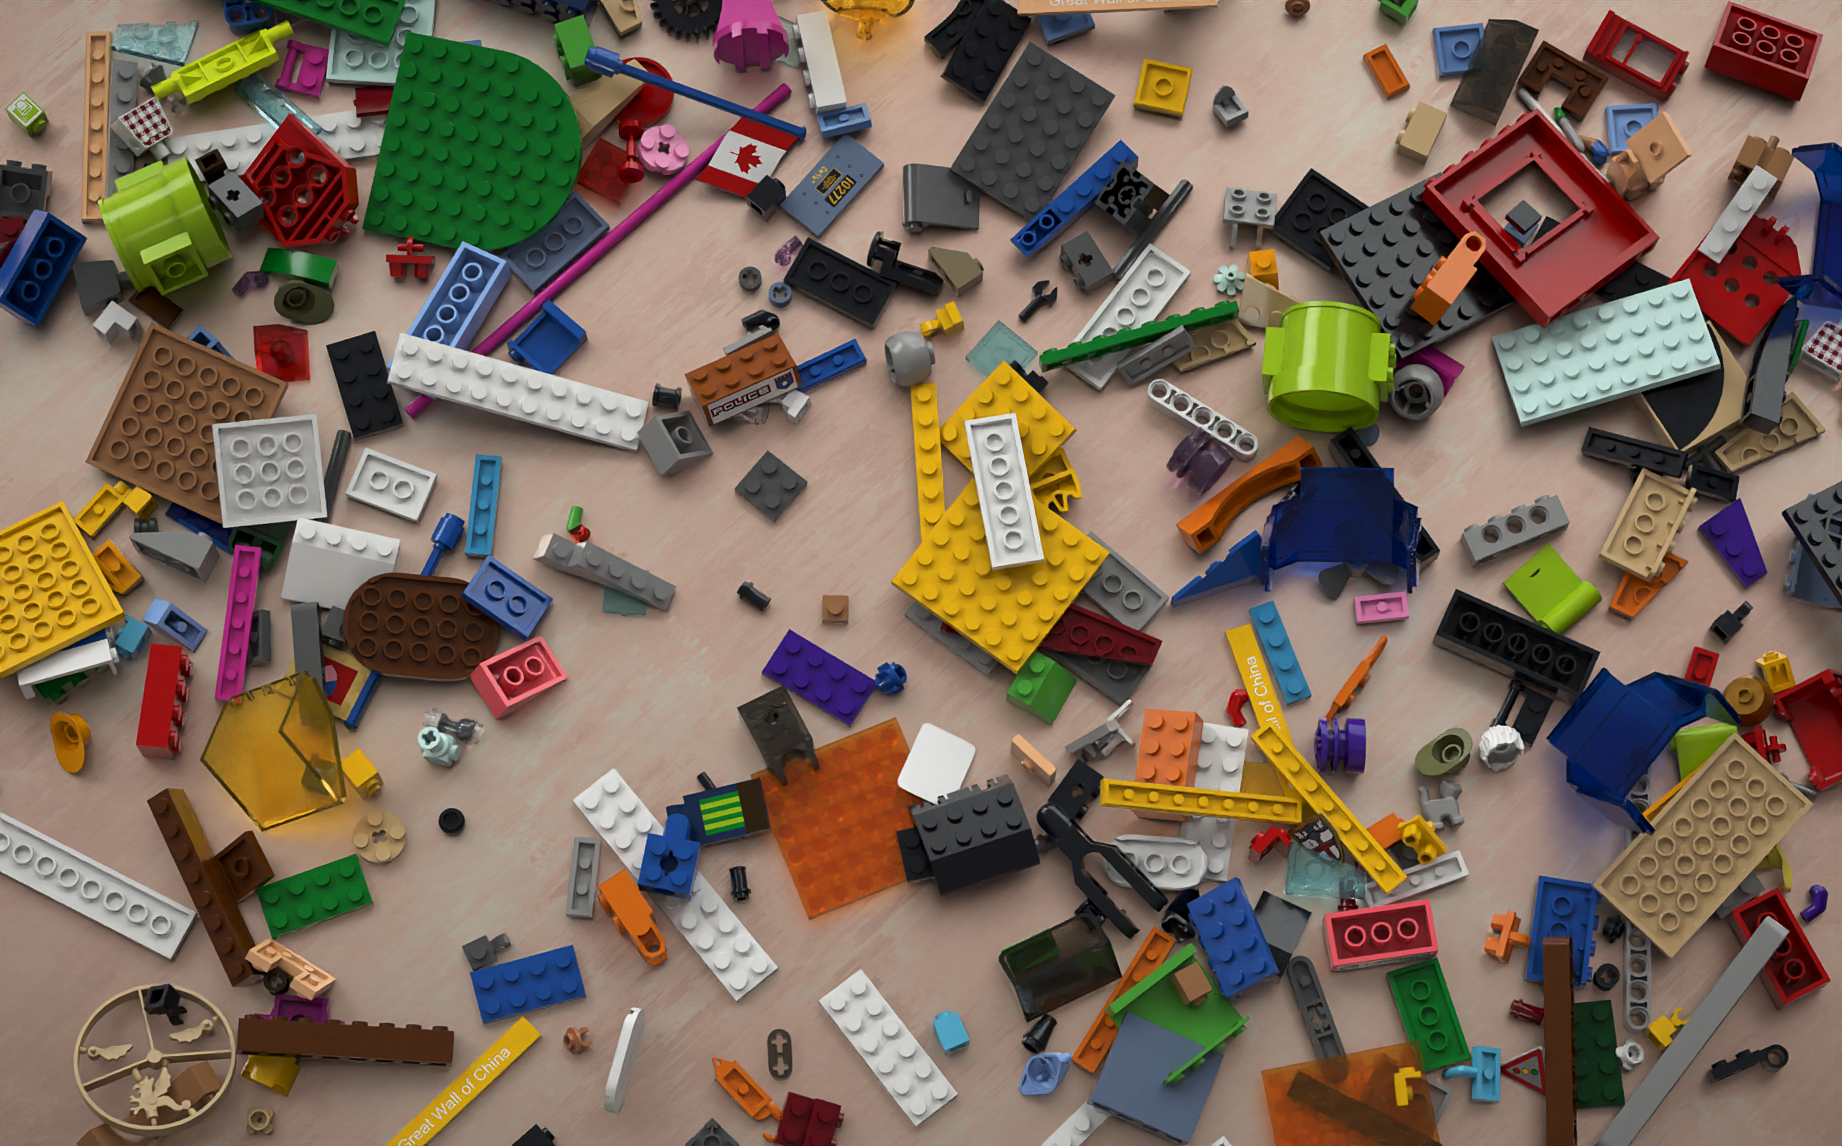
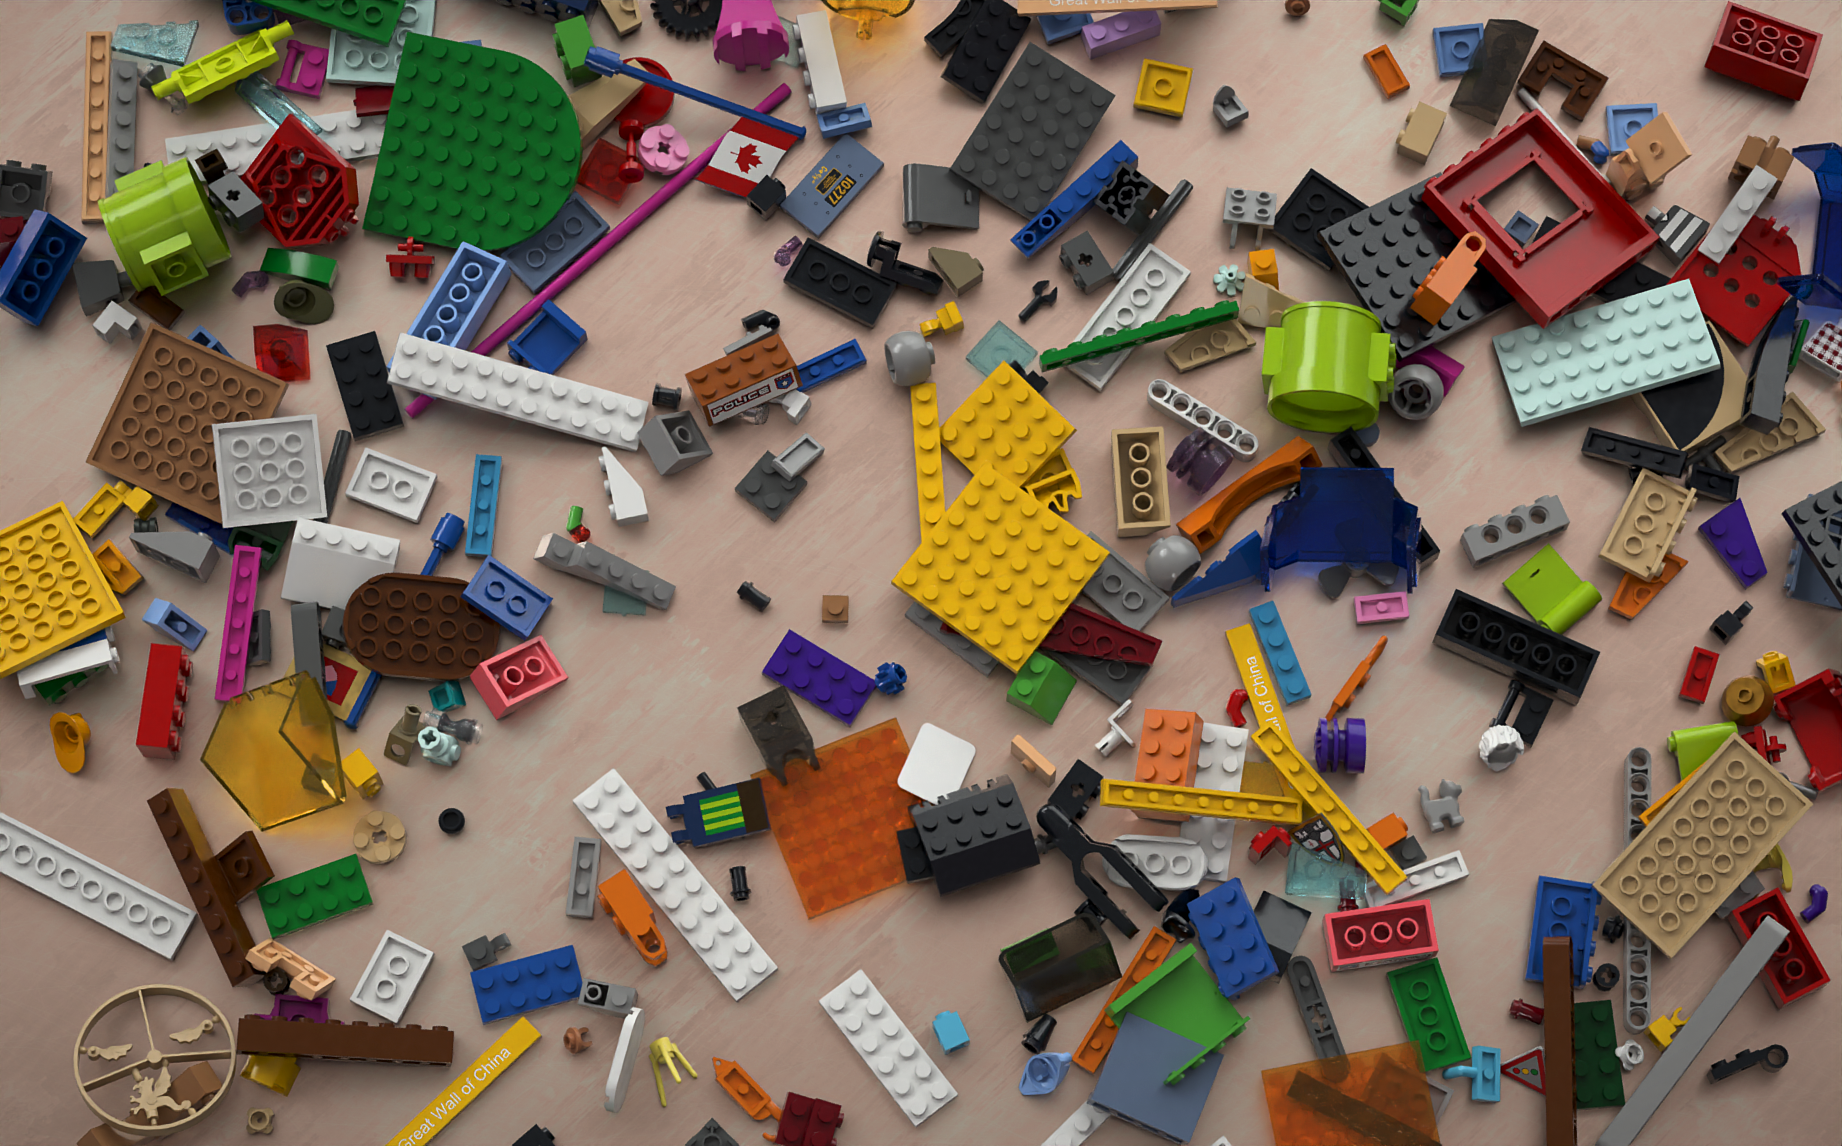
(27, 114): lime brick -> none
(132, 638): medium azure brick -> none
(145, 129): white torso -> none
(165, 1000): black piece -> none
(392, 977): none -> white plate
(405, 734): none -> dark tan bracket
(447, 696): none -> teal slope
(607, 998): none -> light grey slope
(627, 495): none -> white slope
(664, 1052): none -> light yellow plant
(670, 860): blue brick -> none
(744, 283): dark grey bush -> none
(780, 302): sand blue bush -> none
(786, 1054): clear smoke beam -> none
(797, 457): none -> light grey tile
(1003, 491): white plate -> none
(1087, 742): light grey plate -> none
(1119, 32): none -> lavender brick
(1140, 481): none -> tan slope
(1156, 355): light grey plate -> none
(1172, 562): none -> light grey wheel
(1191, 985): medium nougat brick -> none
(1402, 1090): yellow bracket -> none
(1421, 836): yellow hips -> none
(1445, 753): olive piece -> none
(1509, 937): orange hips -> none
(1523, 217): black tile -> none
(1569, 130): light grey piece -> none
(1622, 729): clear blue piece -> none
(1636, 56): red door -> none
(1677, 231): none -> dark grey torso

